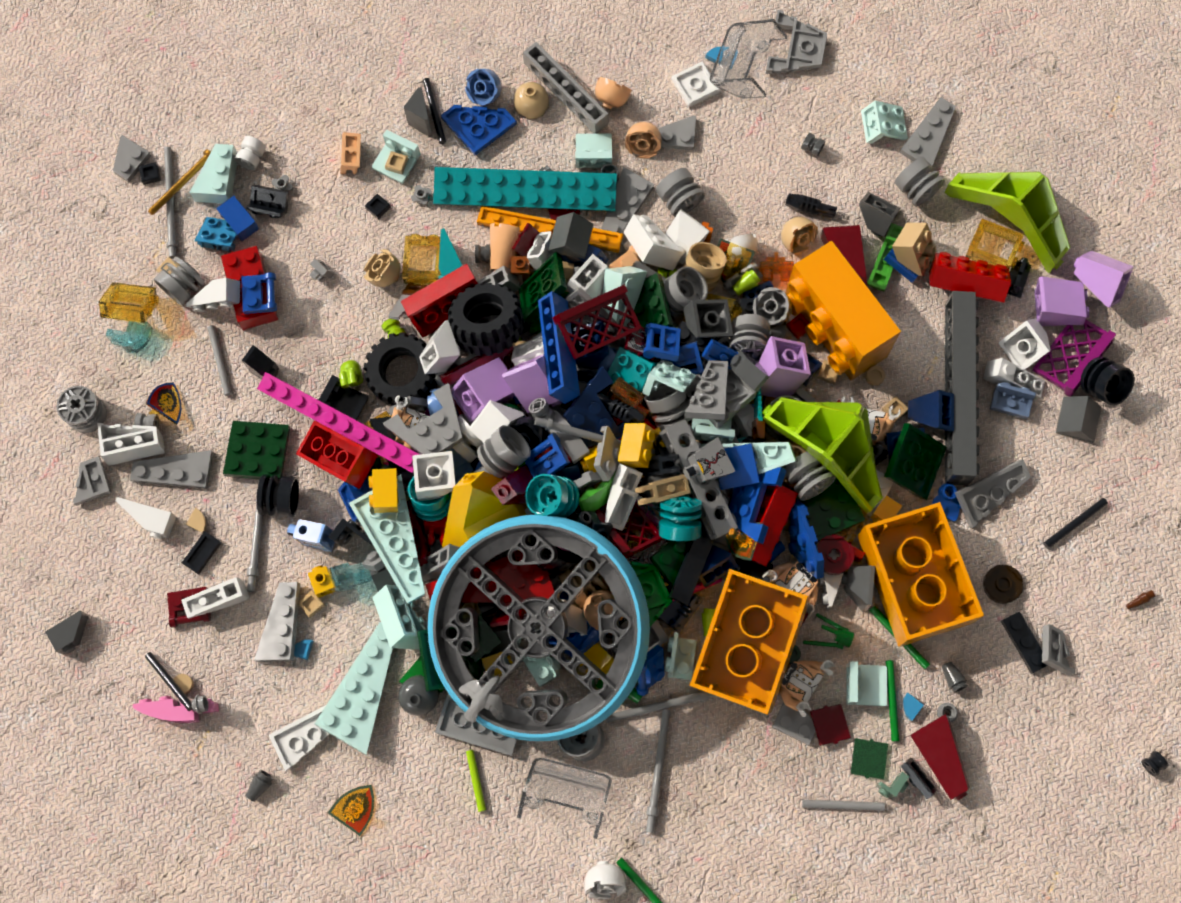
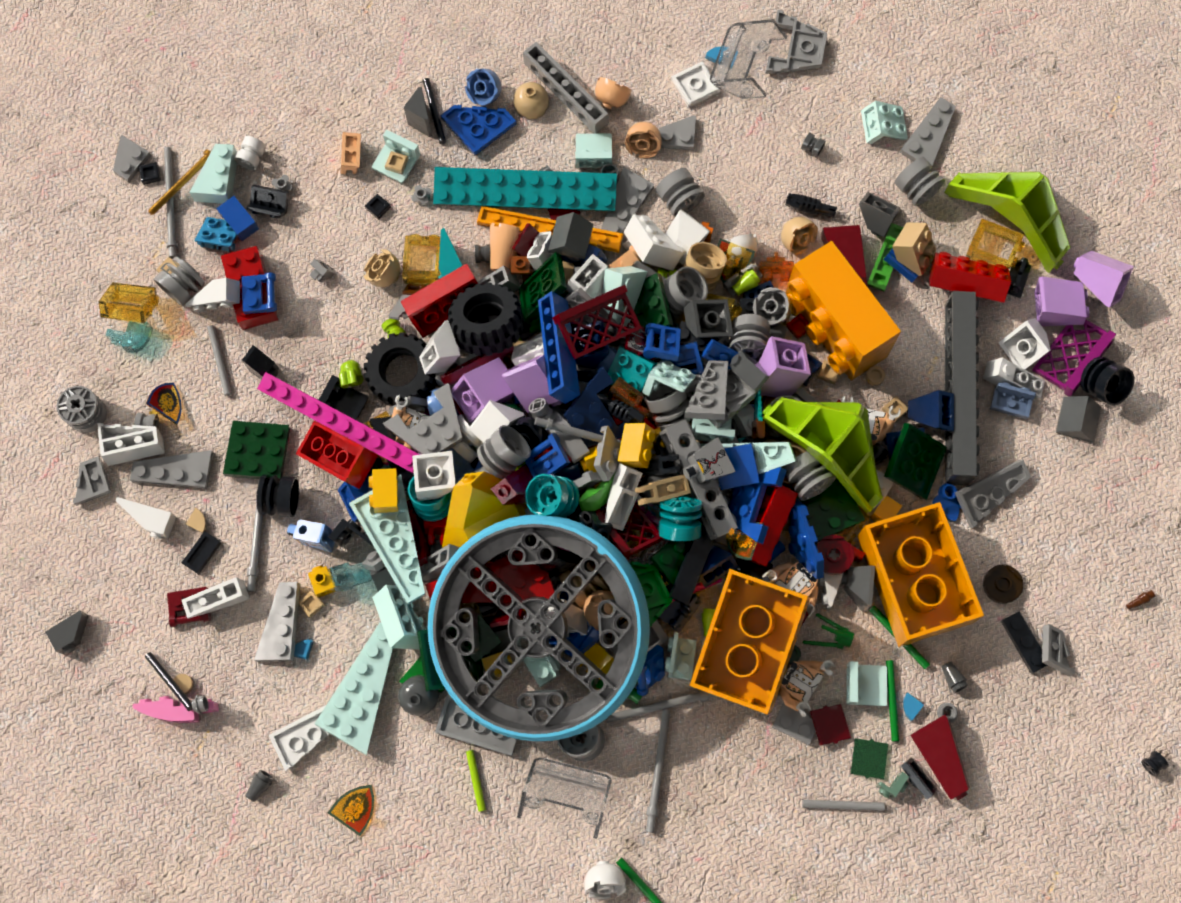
(482, 698): light grey animal -> none
(1075, 523): black bar -> none

